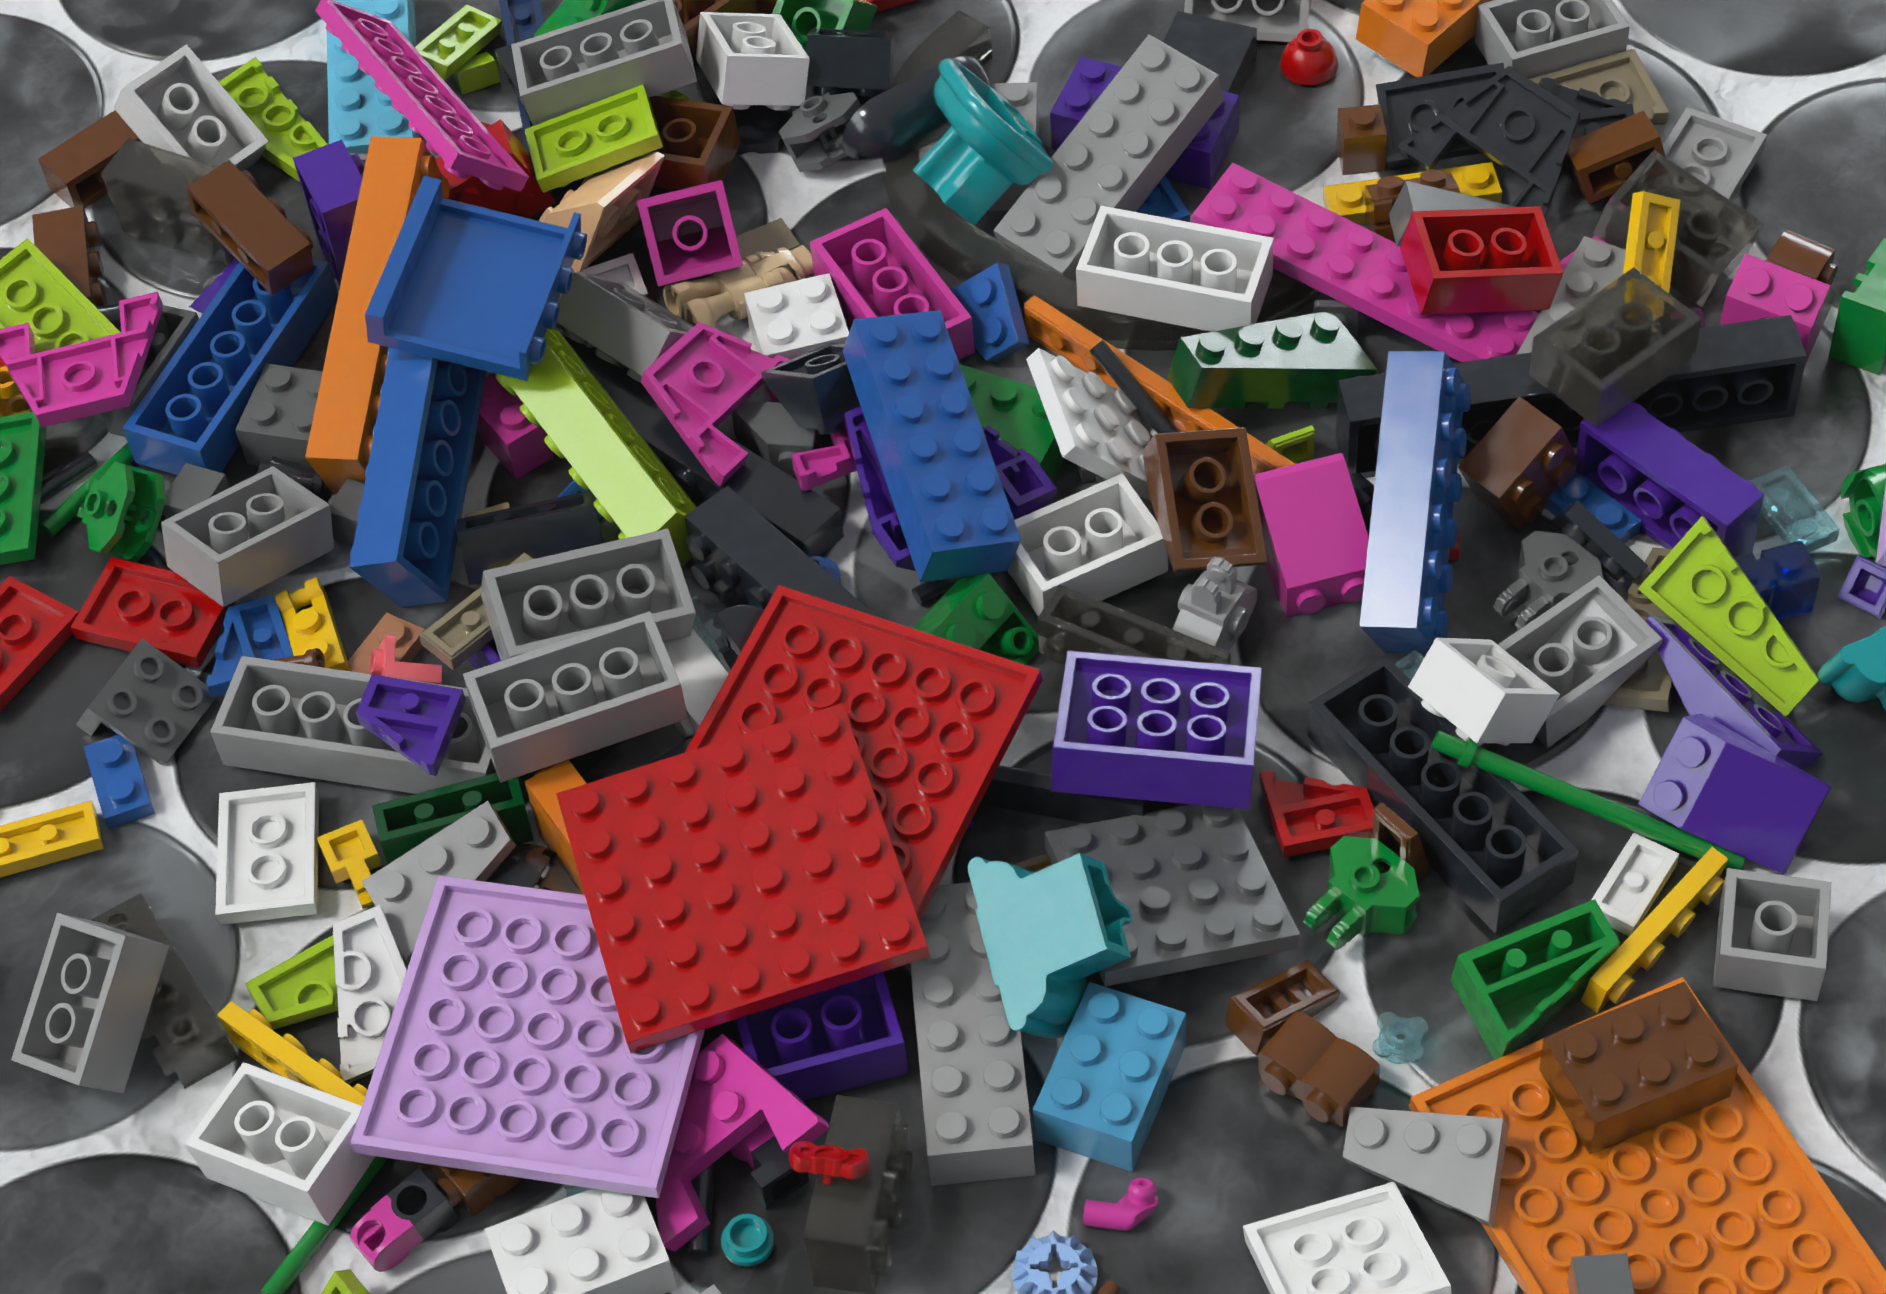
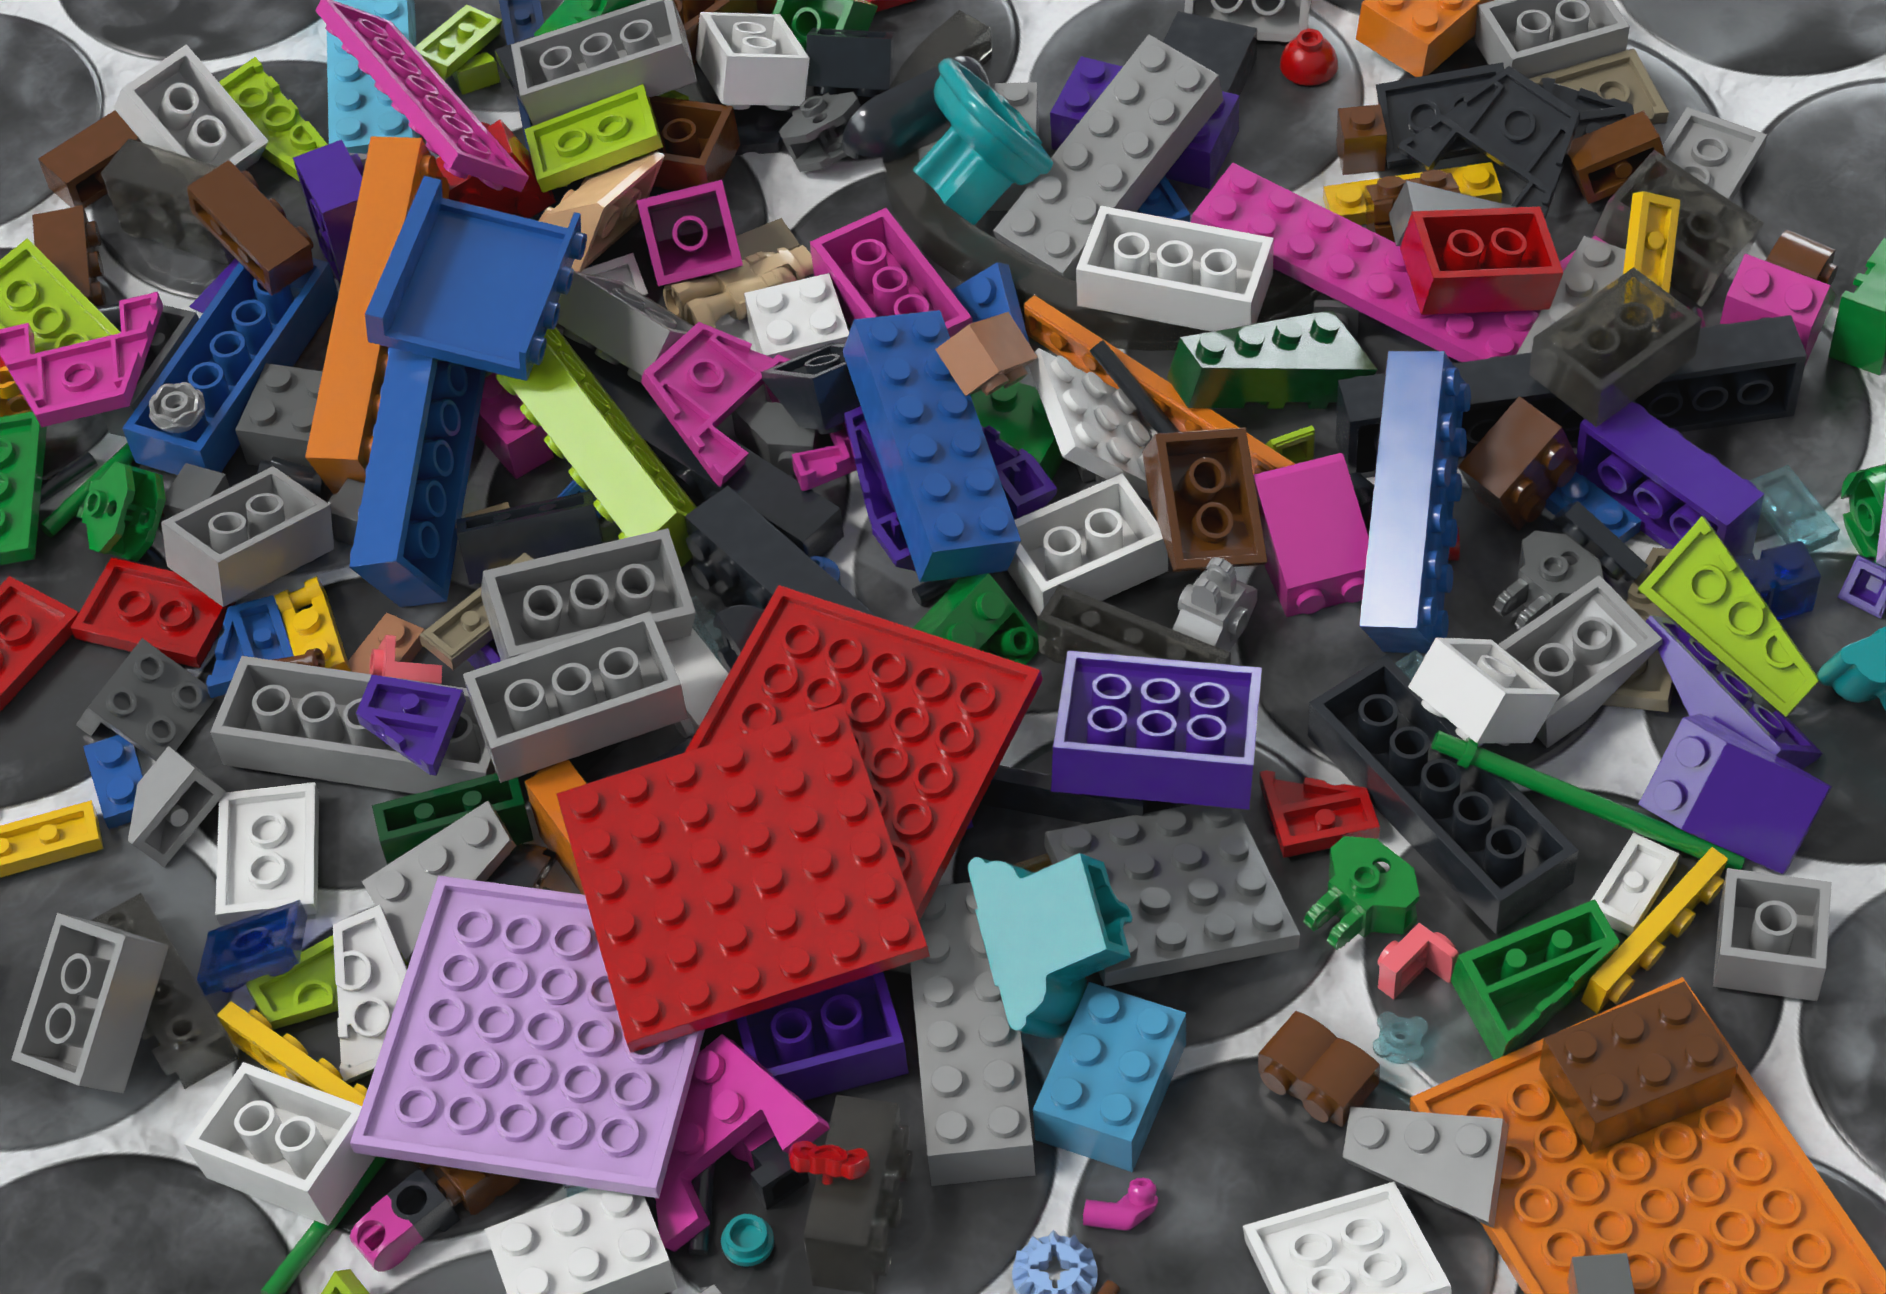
(170, 805): none -> light grey slope
(176, 407): none -> light grey plate
(252, 948): none -> clear blue plate
(351, 855): yellow plate -> none
(987, 355): none -> nougat brick
(1257, 1025): reddish brown slope -> none
(1400, 839): reddish brown slope -> none
(1406, 959): none -> coral bracket

